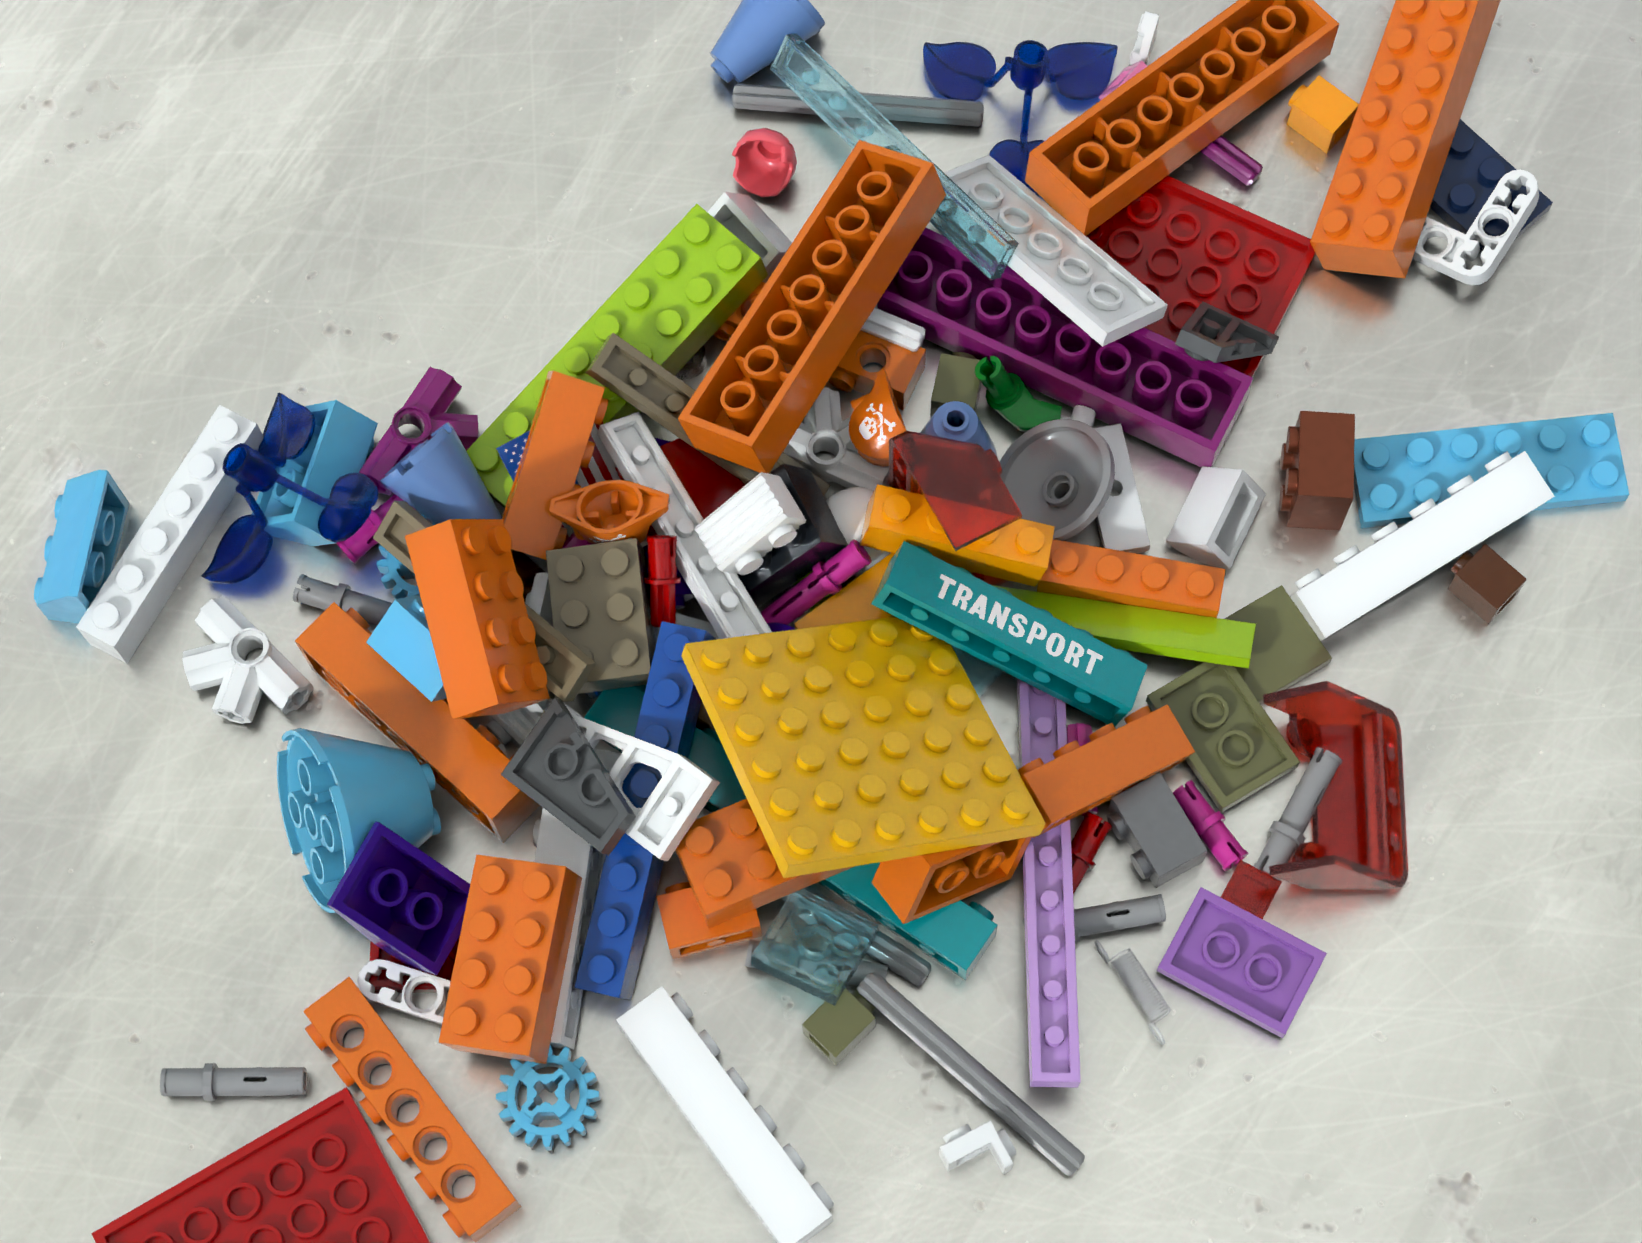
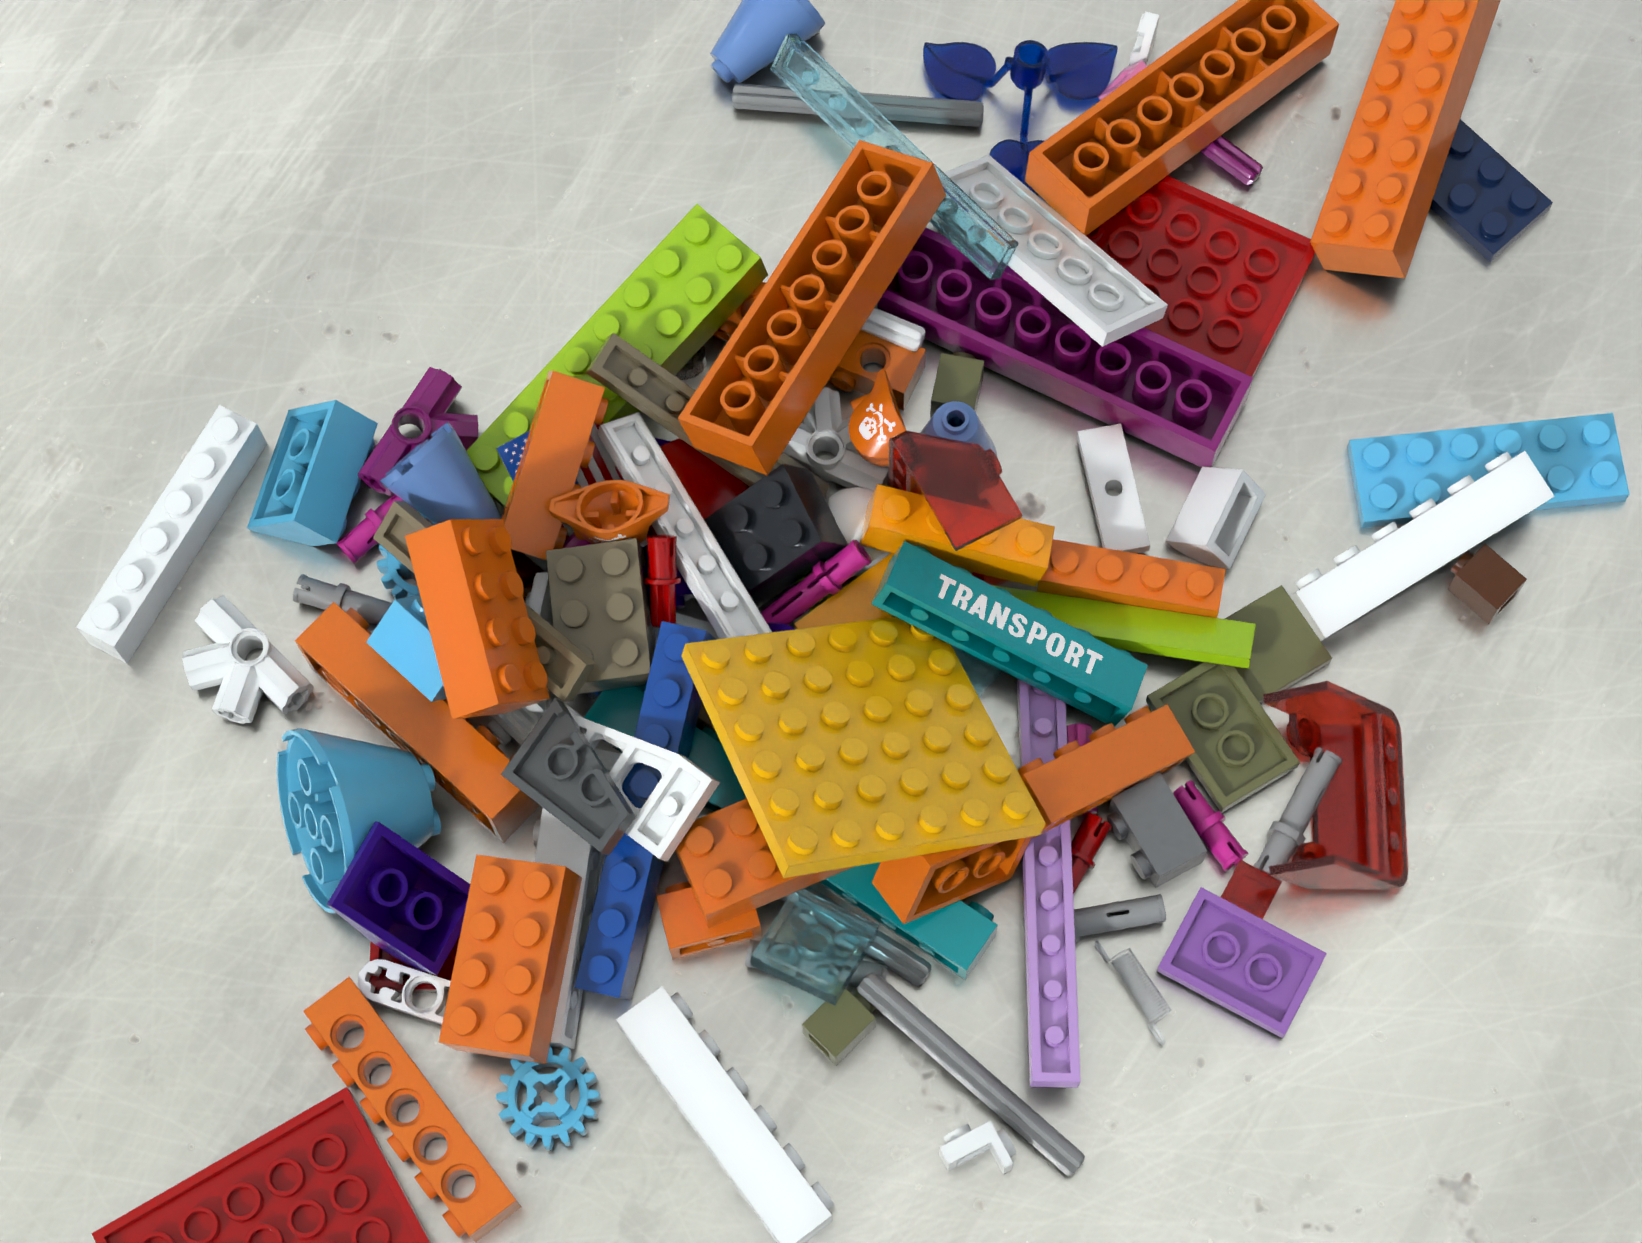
(82, 547): medium azure slope -> none
(233, 1081): light grey pin -> none
(285, 437): clear blue plant -> none
(751, 525): white brick -> none
(753, 227): white brick -> none
(764, 162): coral hair -> none
(1016, 404): green arm -> none
(1055, 460): light grey dish -> none
(1223, 337): dark grey wing -> none
(1318, 470): copper brick -> none
(1321, 113): light orange brick -> none
(1466, 246): white beam -> none

